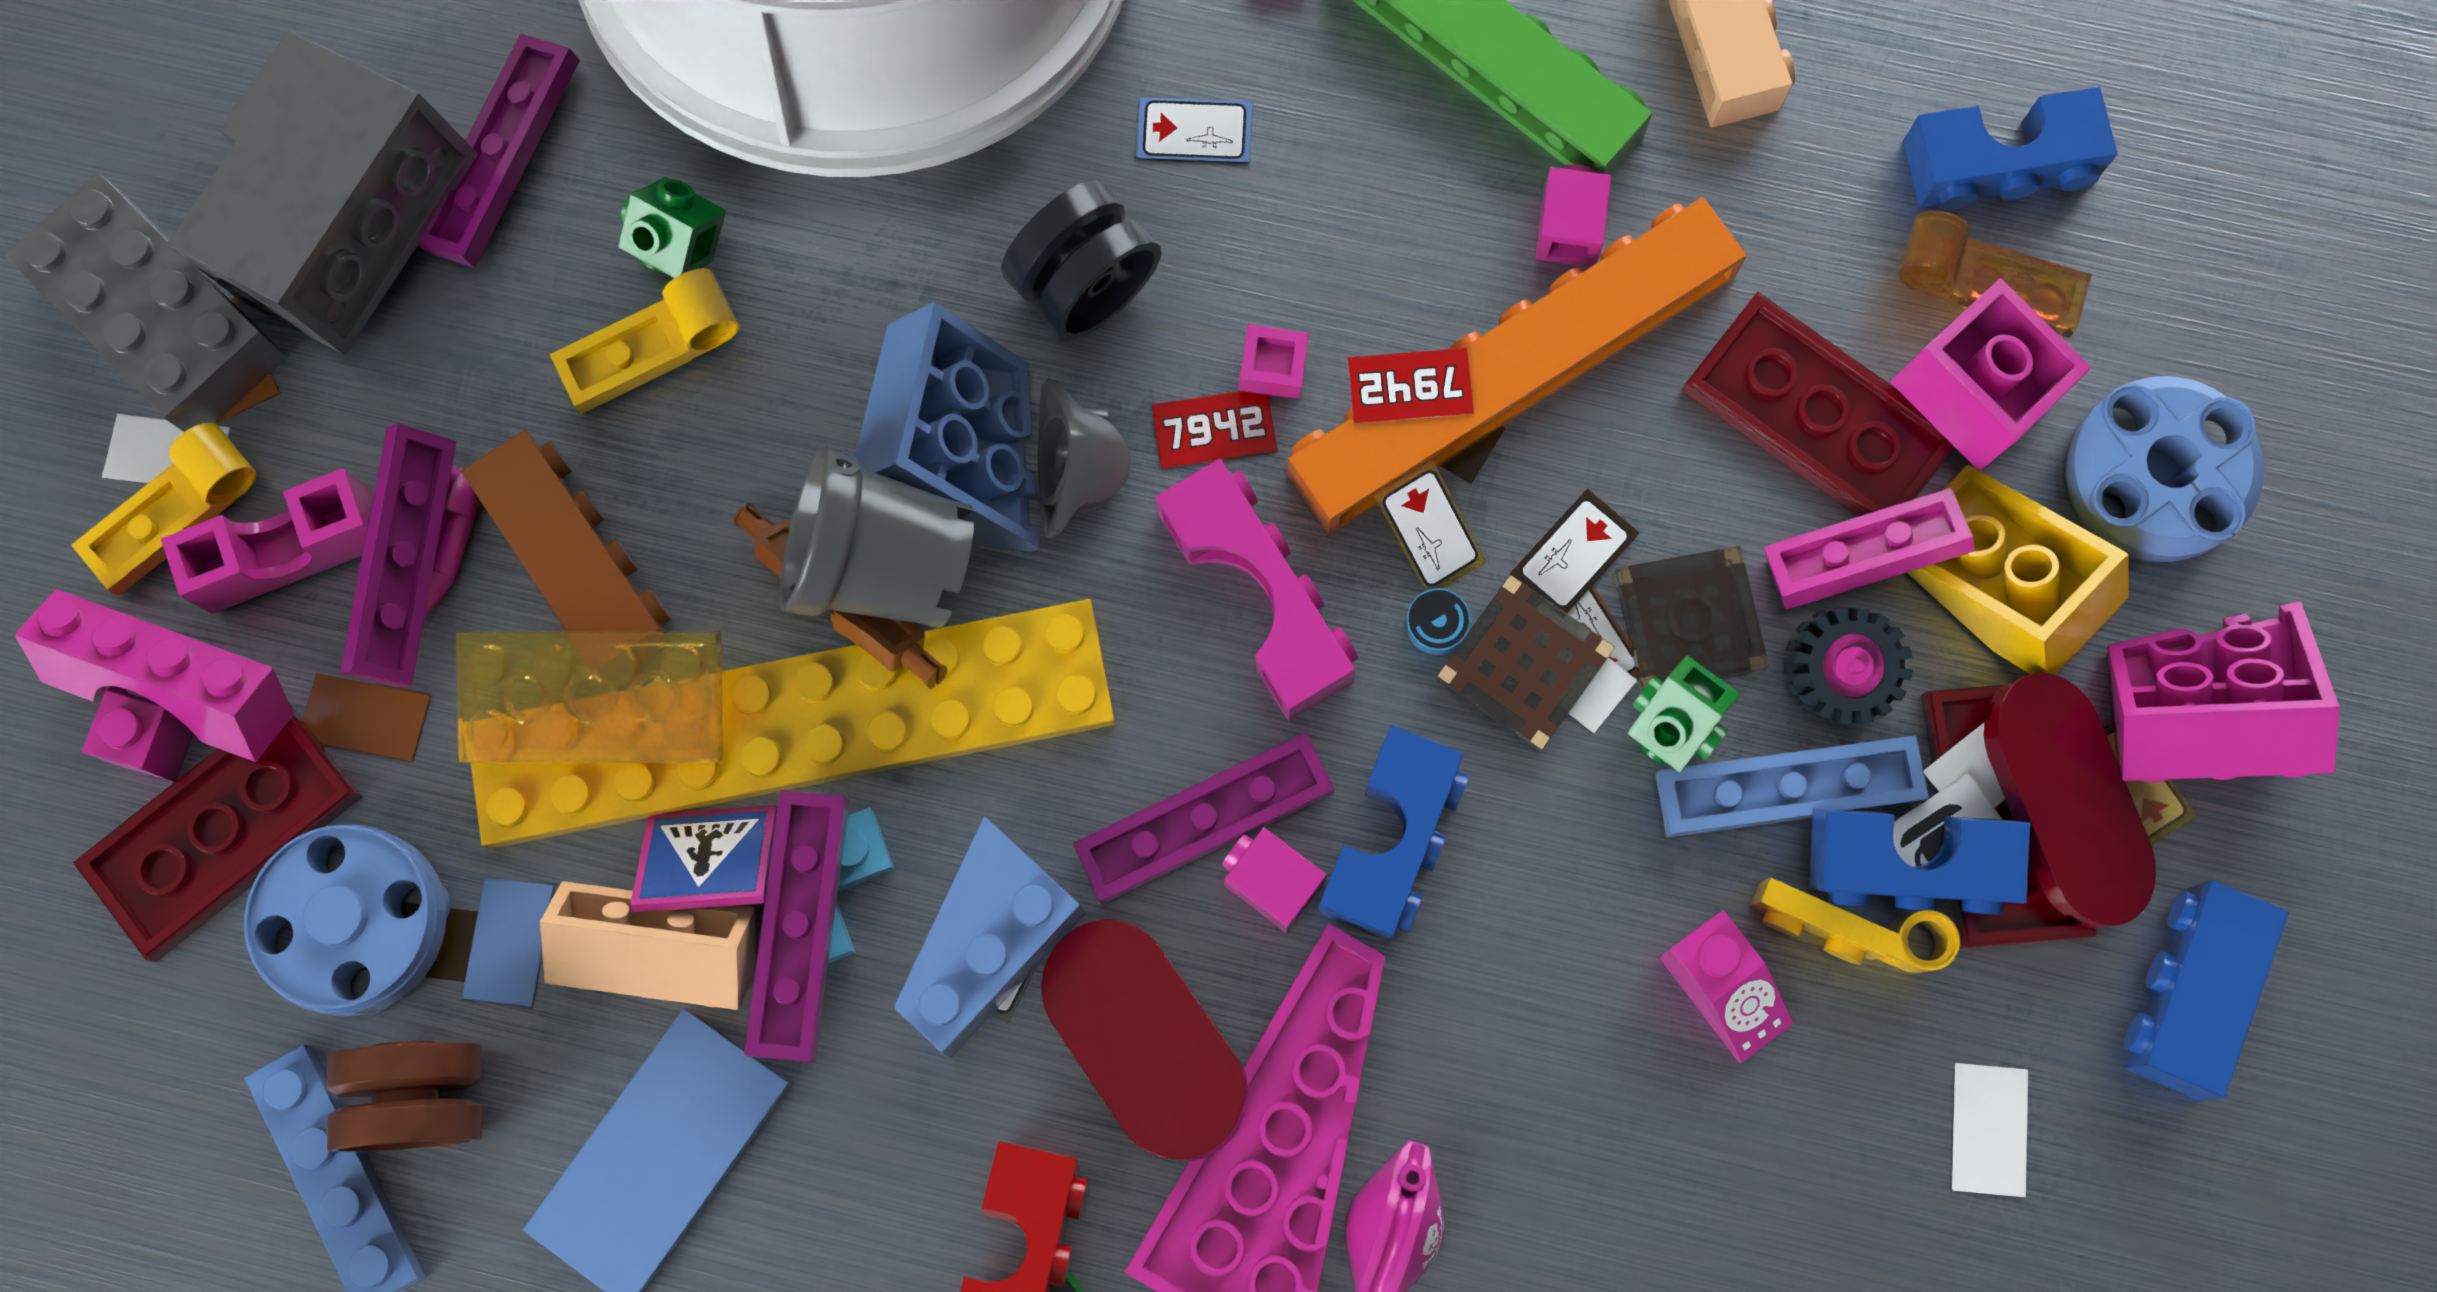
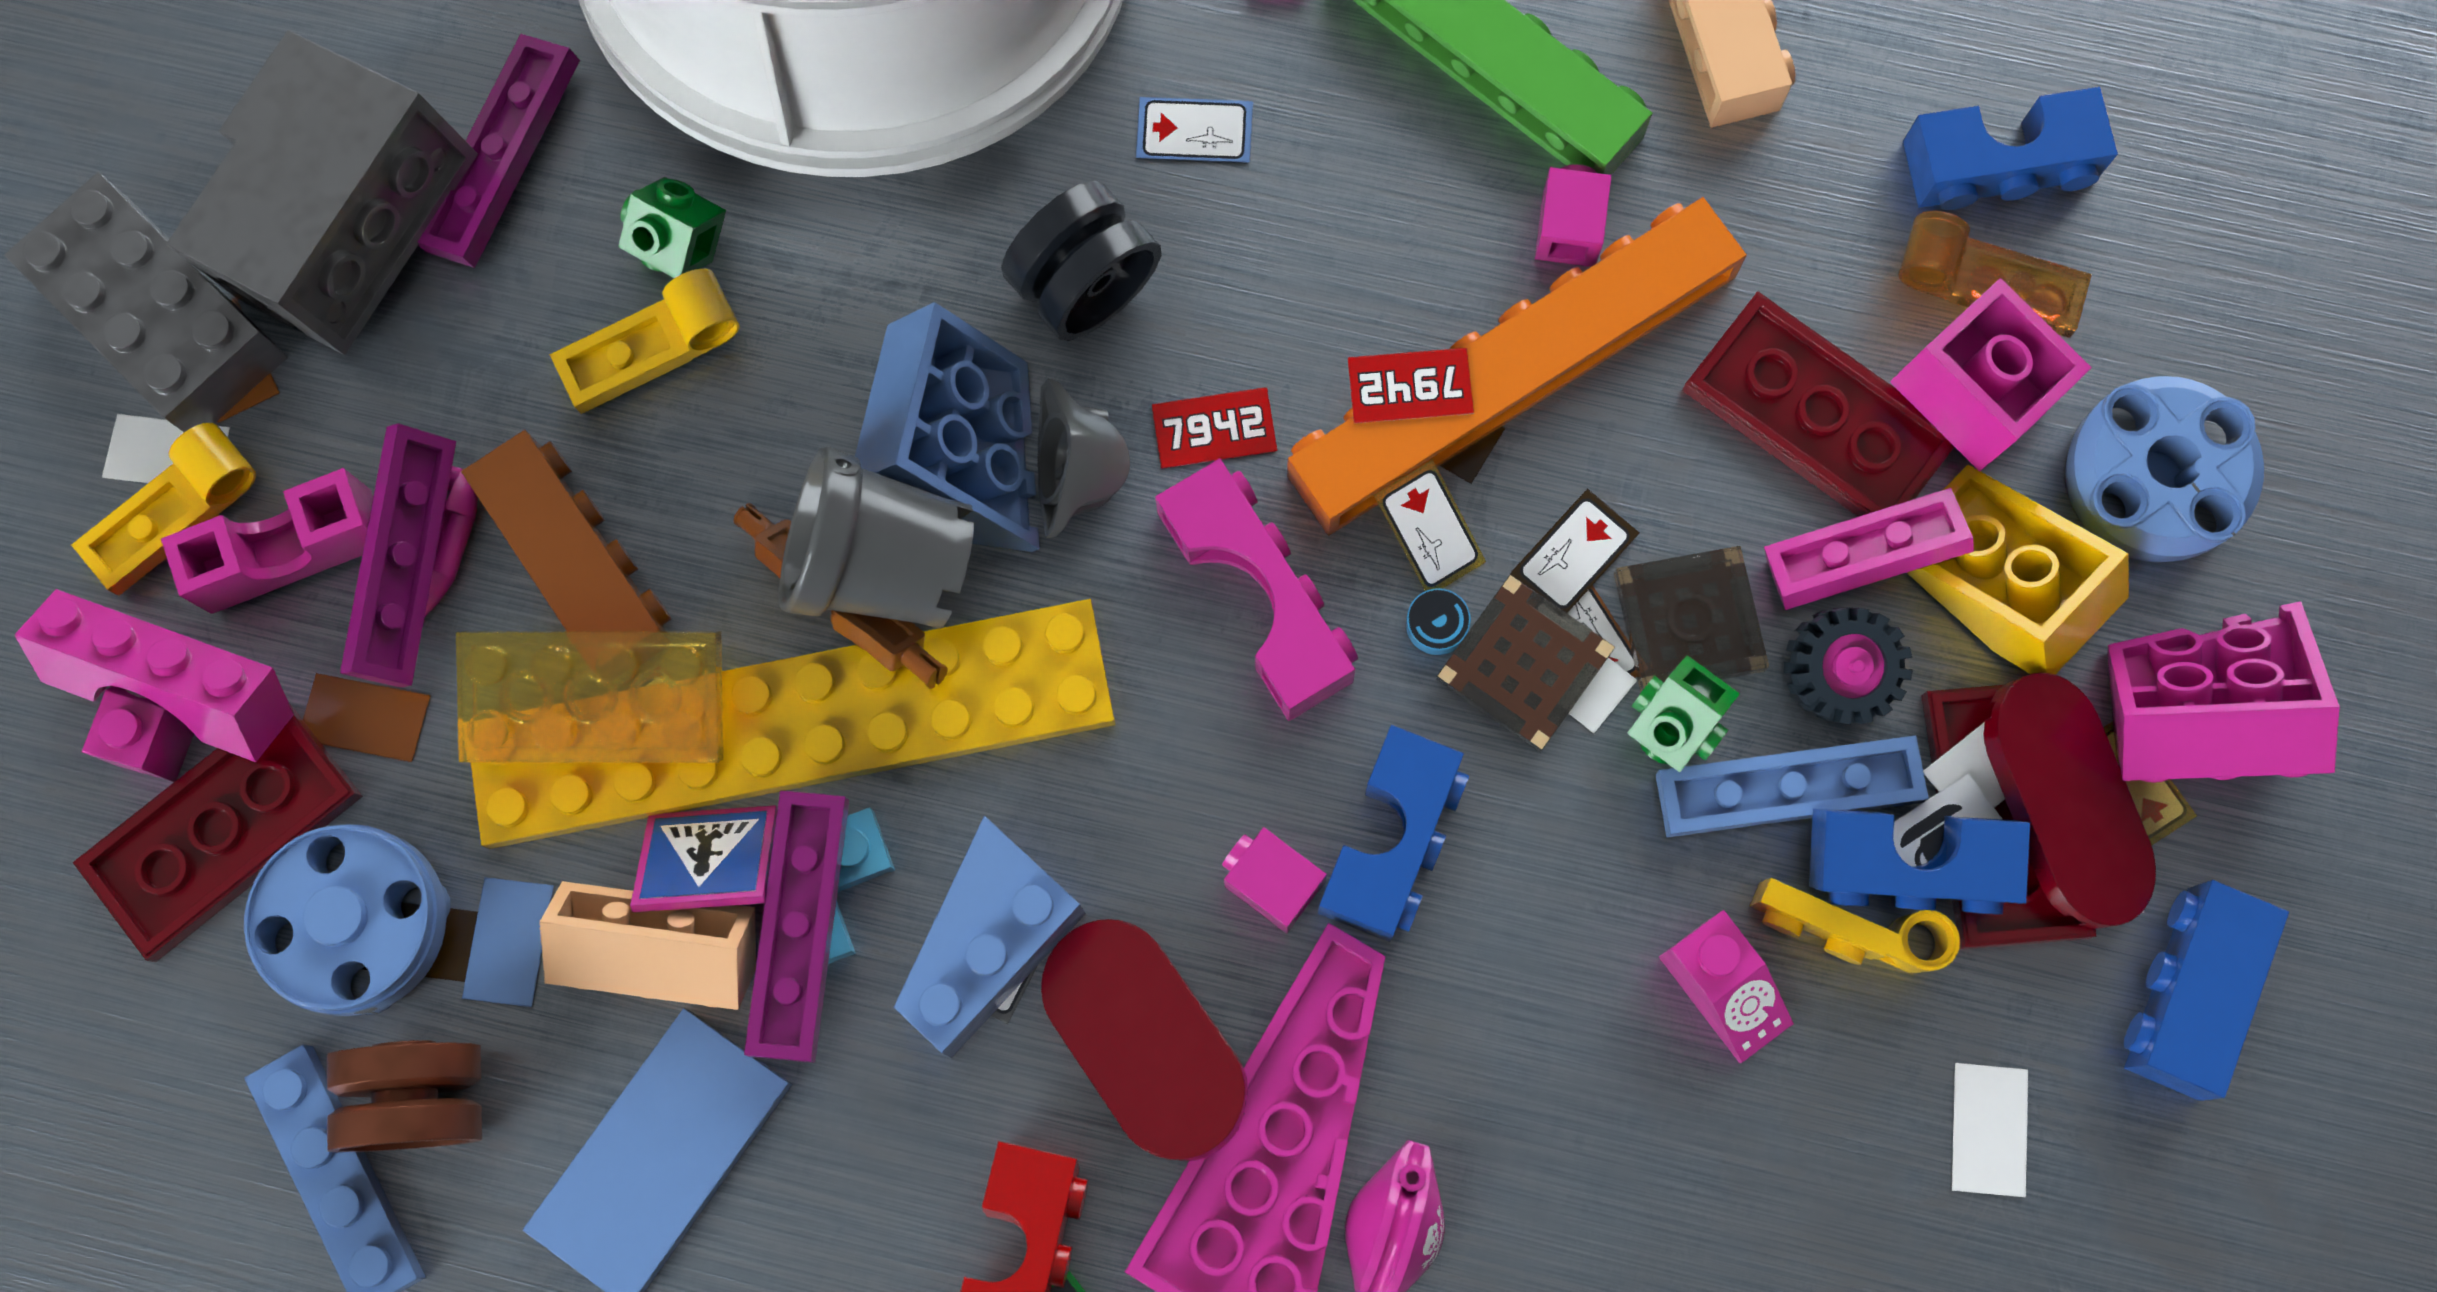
(1203, 818): magenta plate -> none
(1273, 361): dark pink plate -> none

